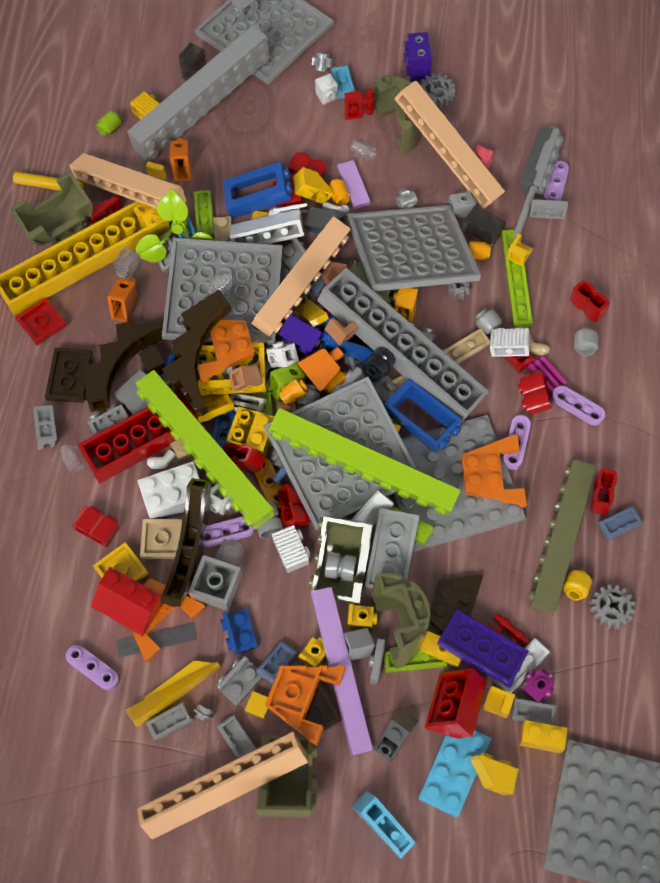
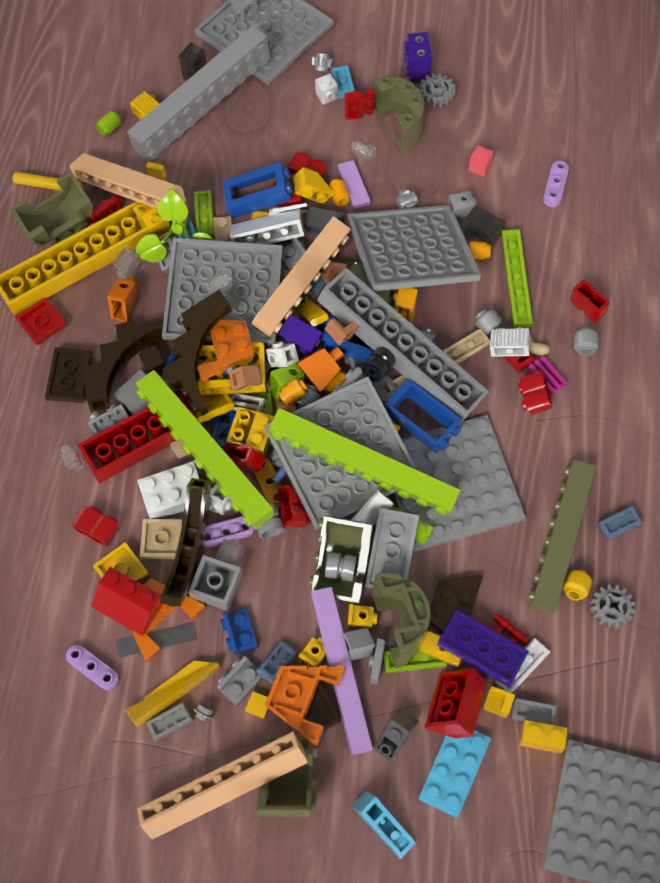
(44, 426): light grey hinge -> none
(161, 462): white arm -> none
(180, 152): orange torso -> none
(236, 737): light grey plate -> none
(290, 548): white brick -> none
(343, 209): white arm -> none
(449, 144): light nougat brick -> none
(458, 290): light grey gear -> none
(484, 475): orange wing -> none
(495, 775): yellow slope -> none
(518, 251): yellow panel -> none
(522, 439): lavender plate -> none
(531, 680): magenta brick -> none
(538, 168): piece -> none
(548, 209): light grey bracket -> none
(572, 399): lavender plate -> none
(603, 491): red brick -> none

